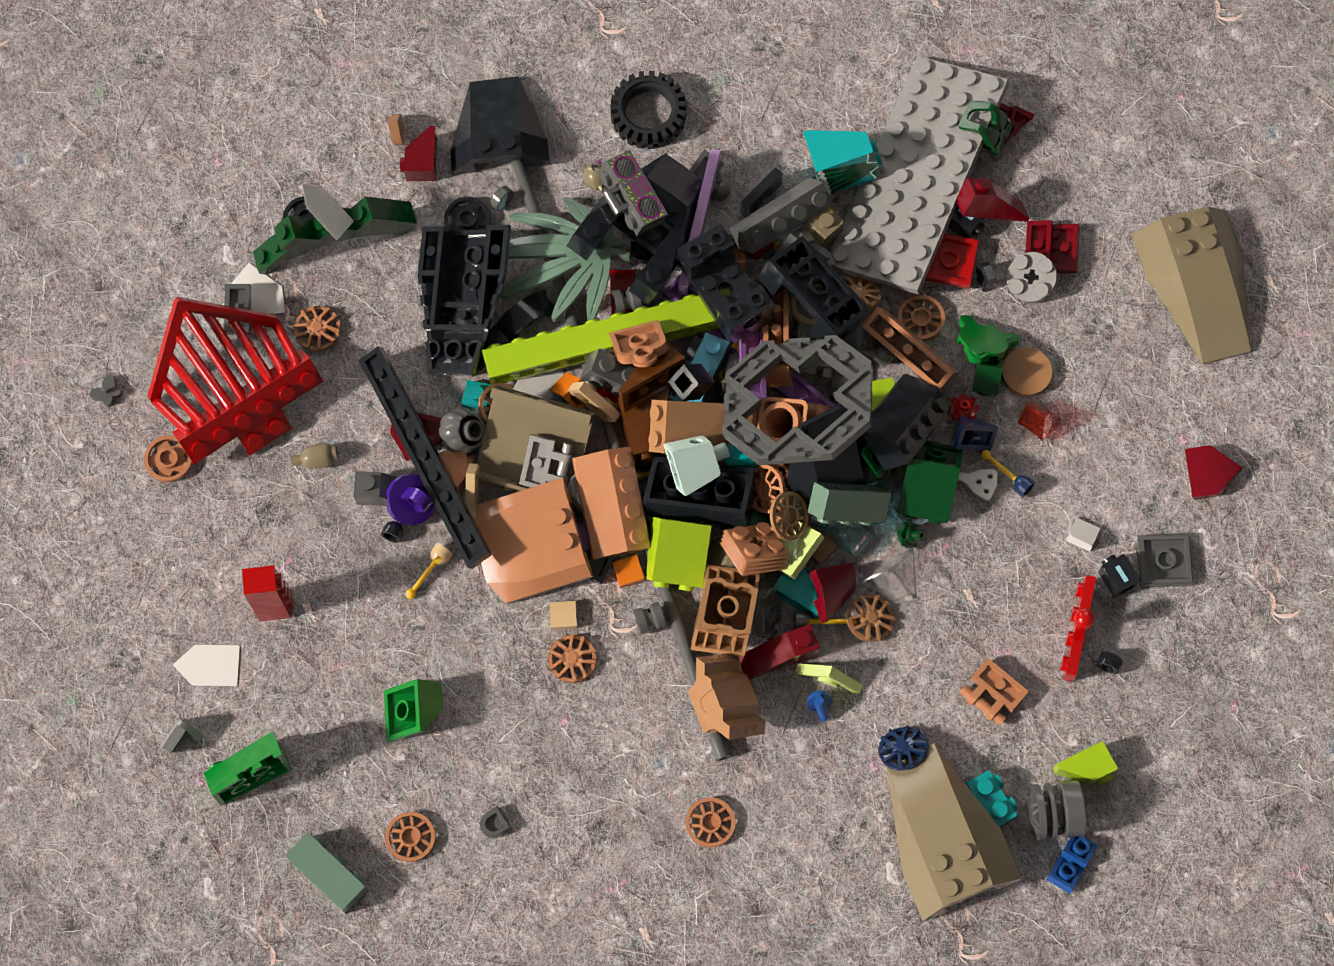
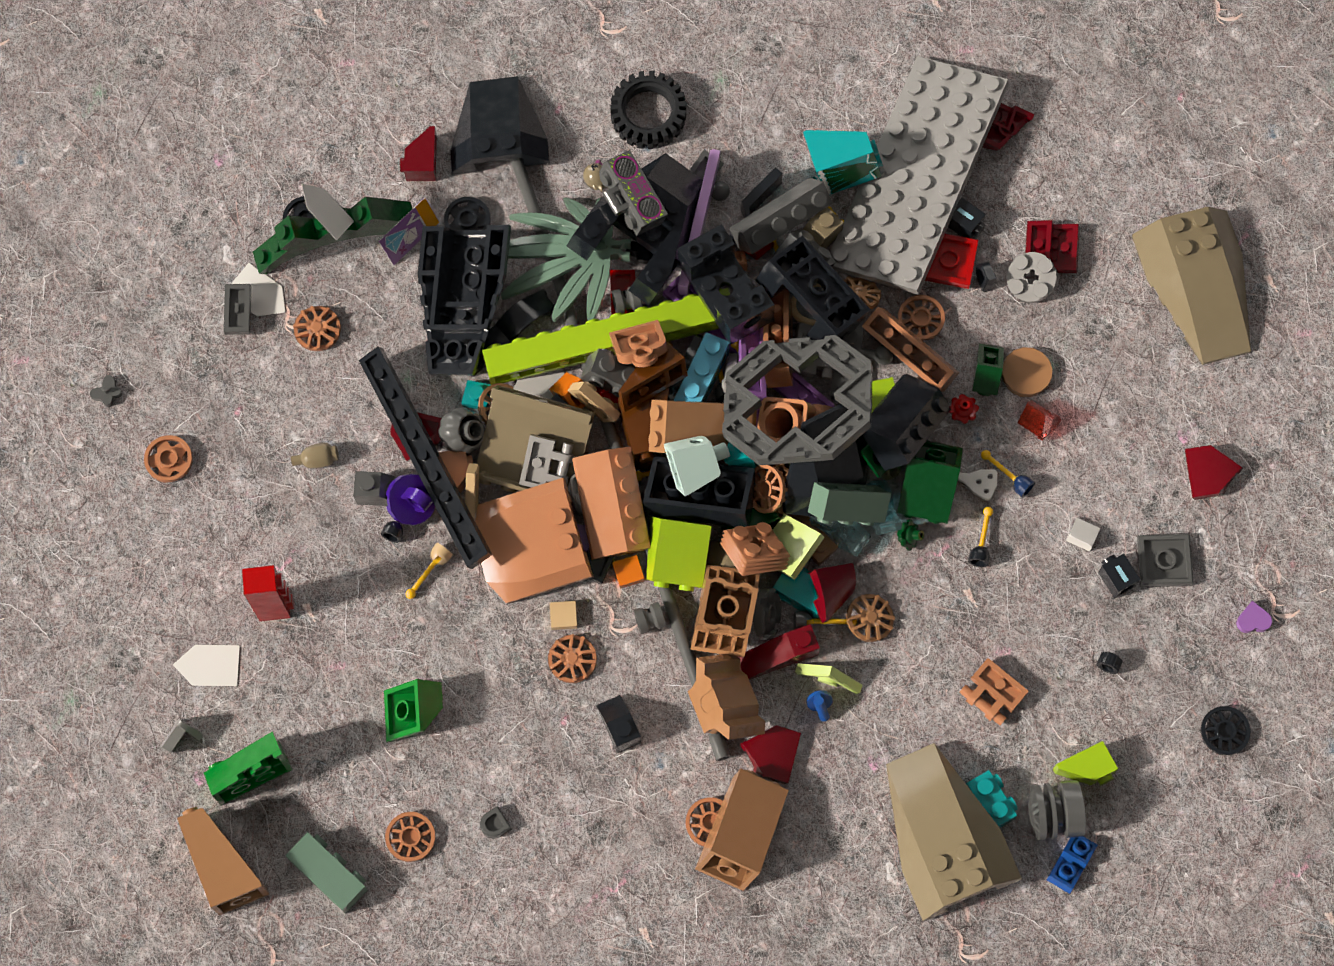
(221, 868): none -> medium nougat slope
(250, 411): red plate -> none
(396, 129): medium nougat tile -> none
(408, 231): none -> sticker
(502, 198): dark grey tile -> none
(619, 723): none -> black slope
(691, 382): black brick -> none
(742, 830): none -> medium nougat slope
(773, 752): none -> dark red slope
(788, 516): medium nougat wheel -> none
(894, 577): clear slope -> none
(903, 748): dark blue wheel -> none
(974, 434): dark blue slope -> none
(979, 555): none -> black hinge
(983, 341): green tile -> none
(987, 200): dark red slope -> none
(993, 135): dark green piece -> none
(1083, 619): red plate -> none
(1225, 730): none -> black wheel
(1253, 619): none -> medium lavender tile

